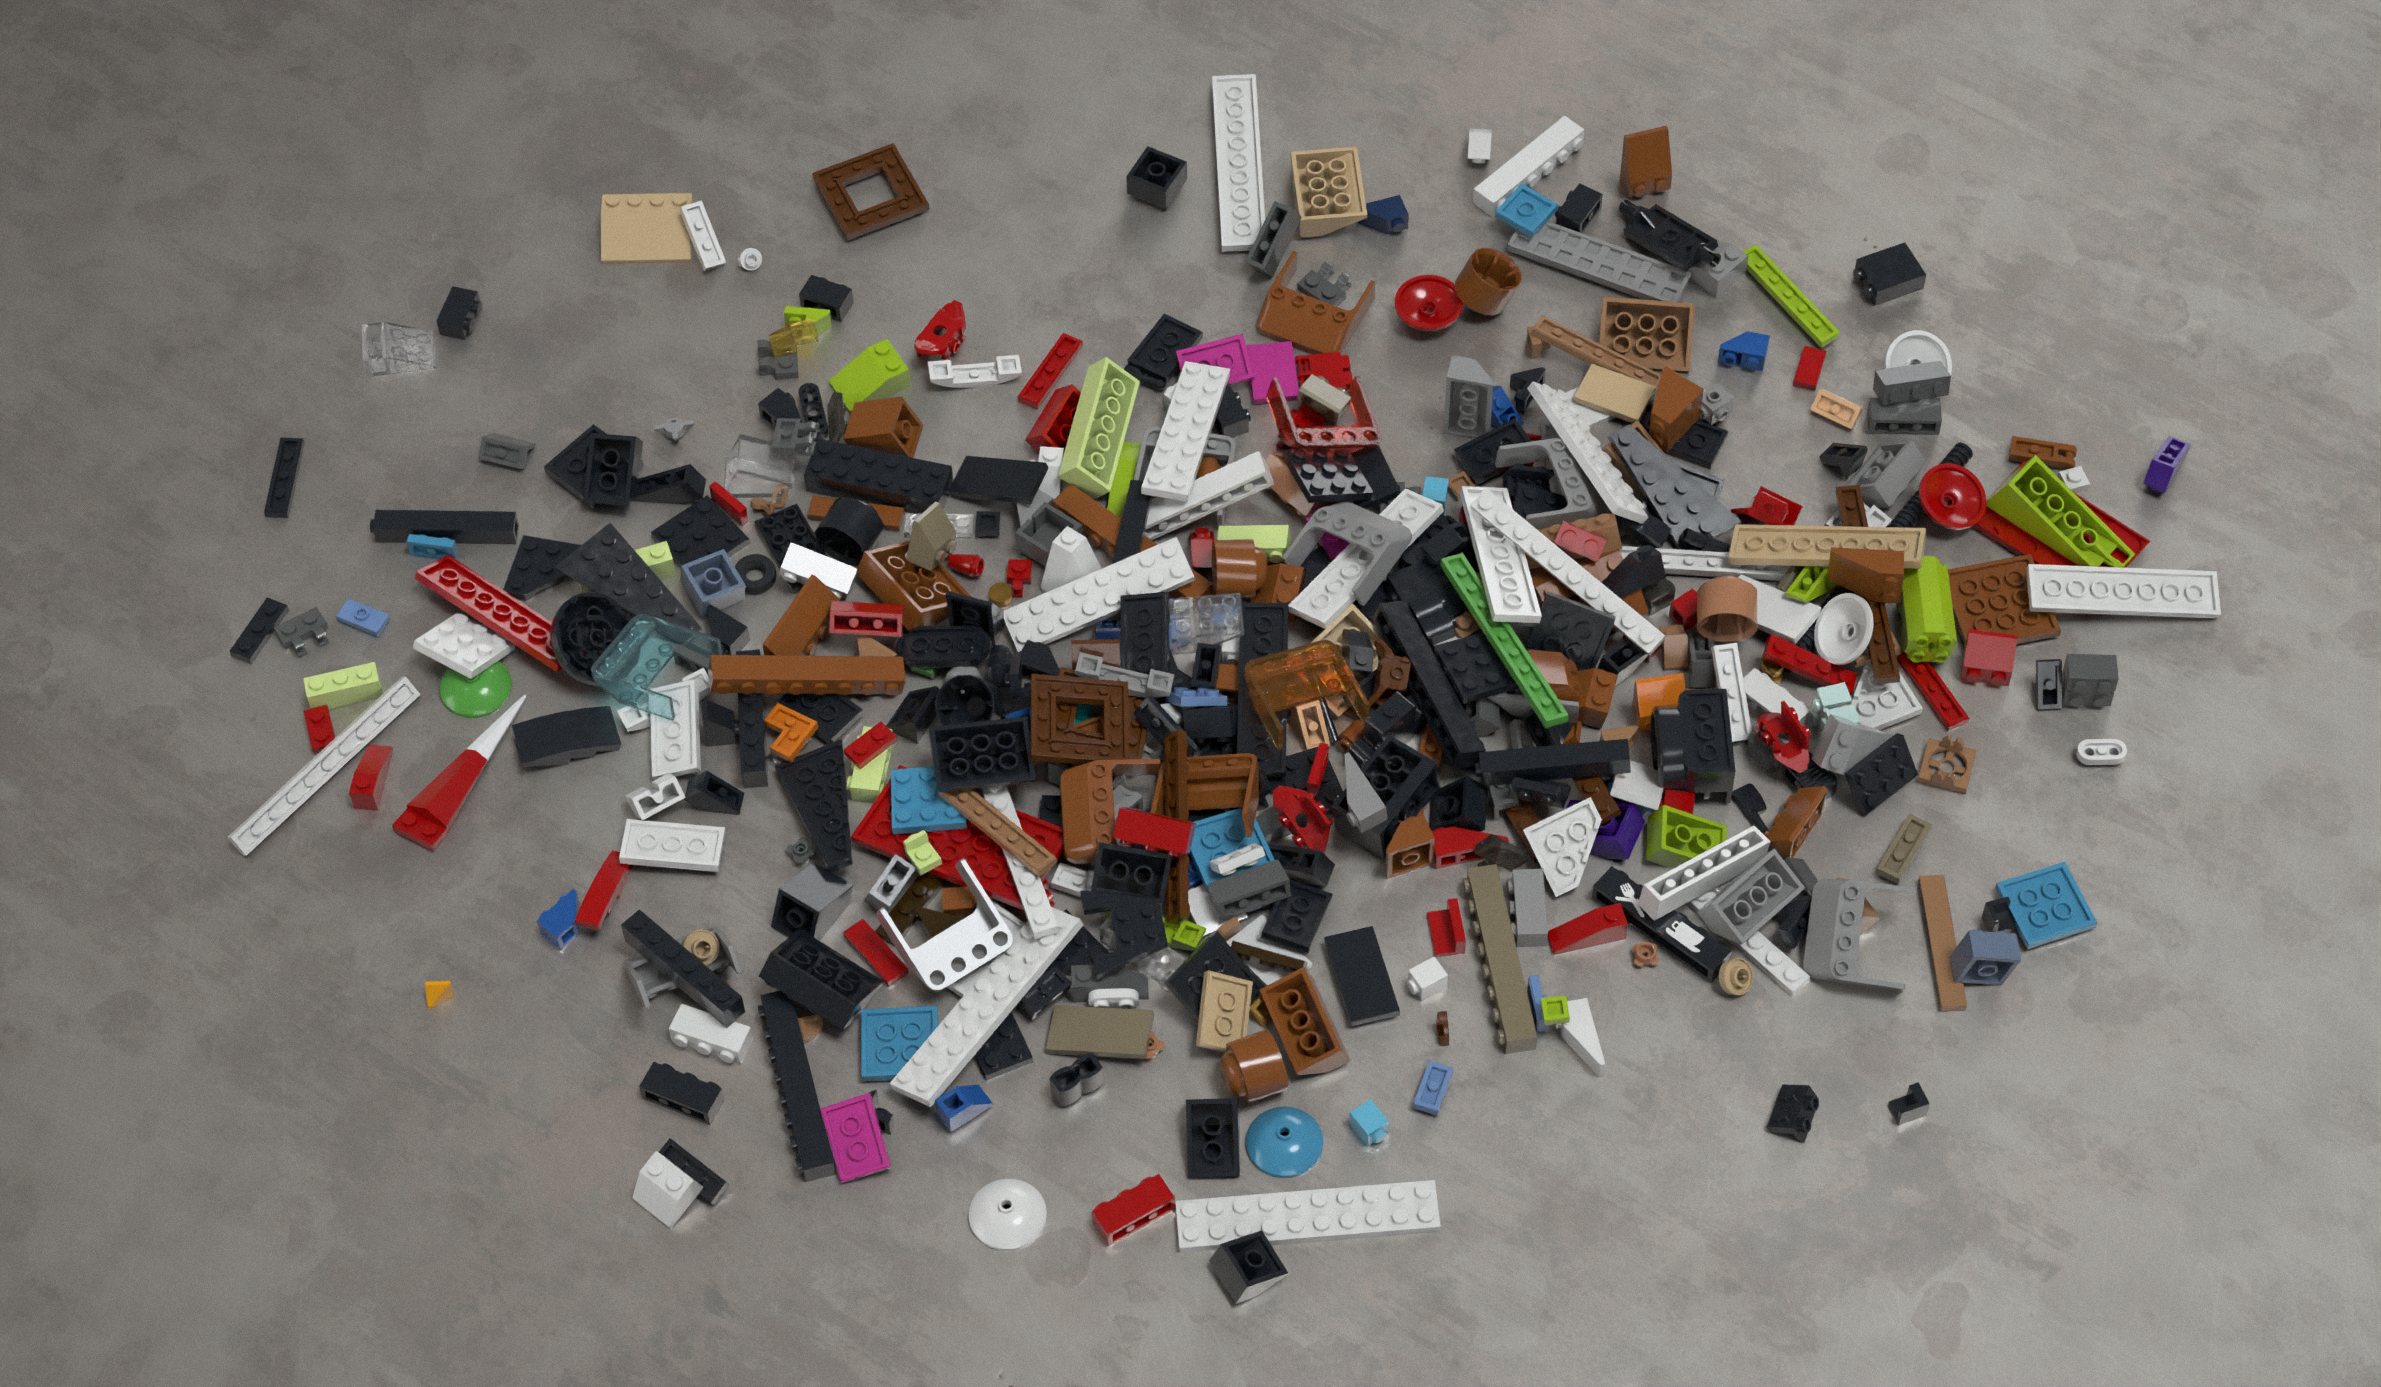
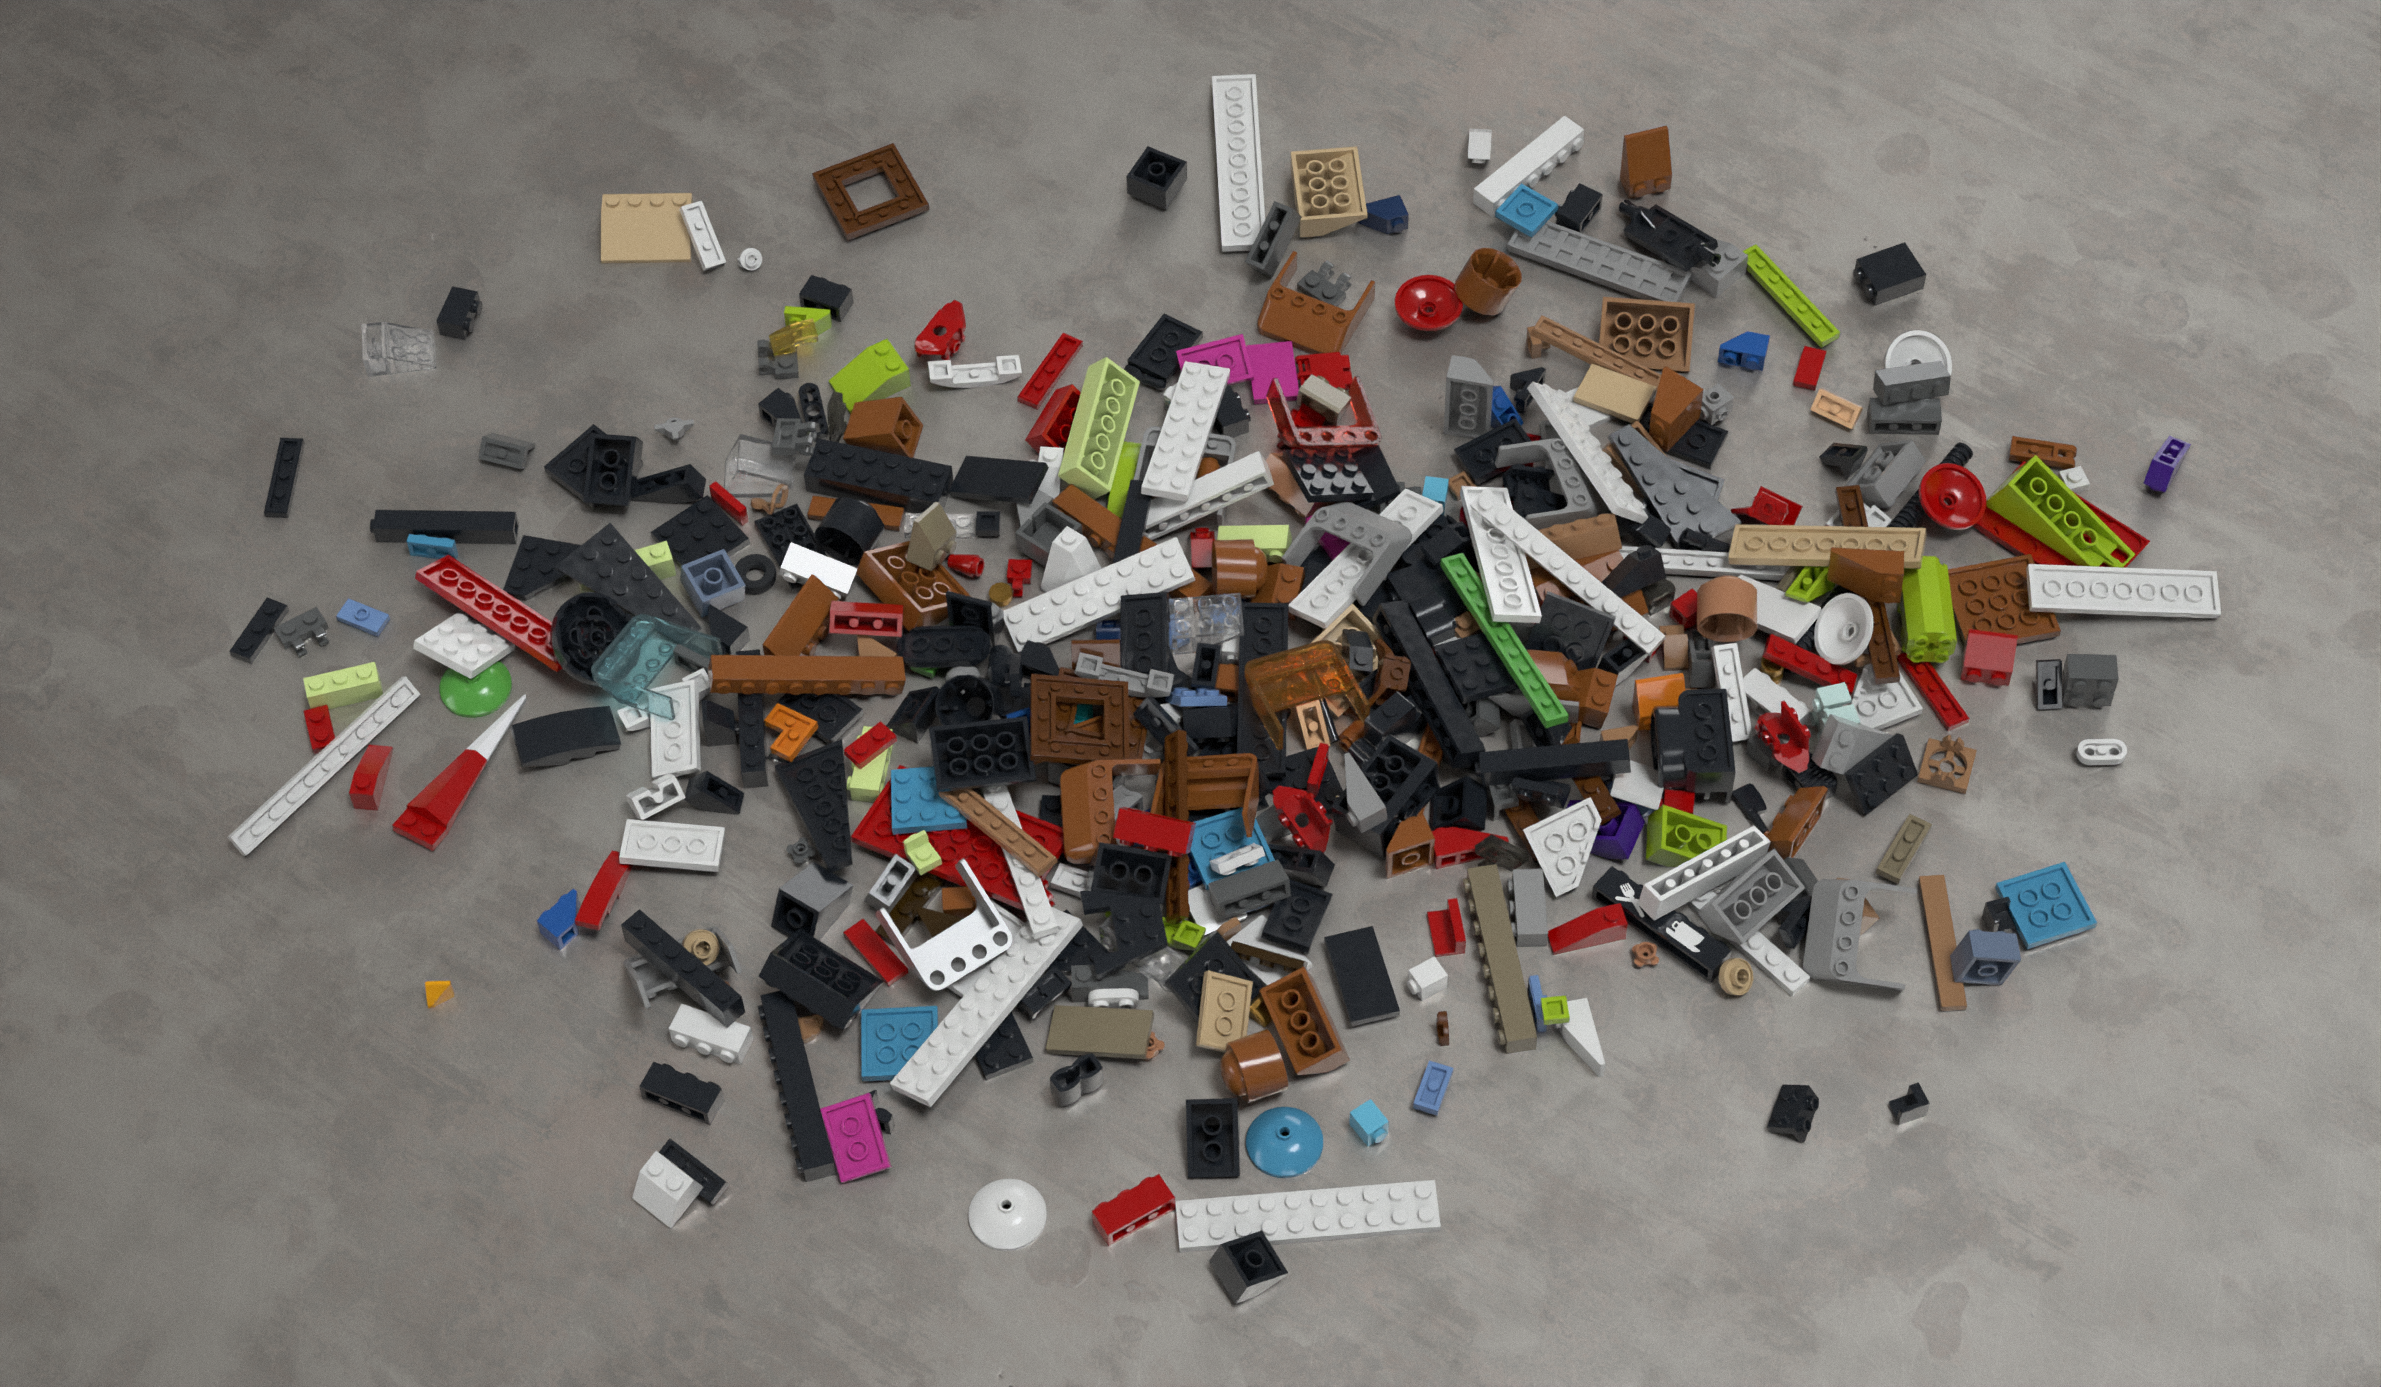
(961, 1105): blue slope -> none
(1580, 541): plate -> none

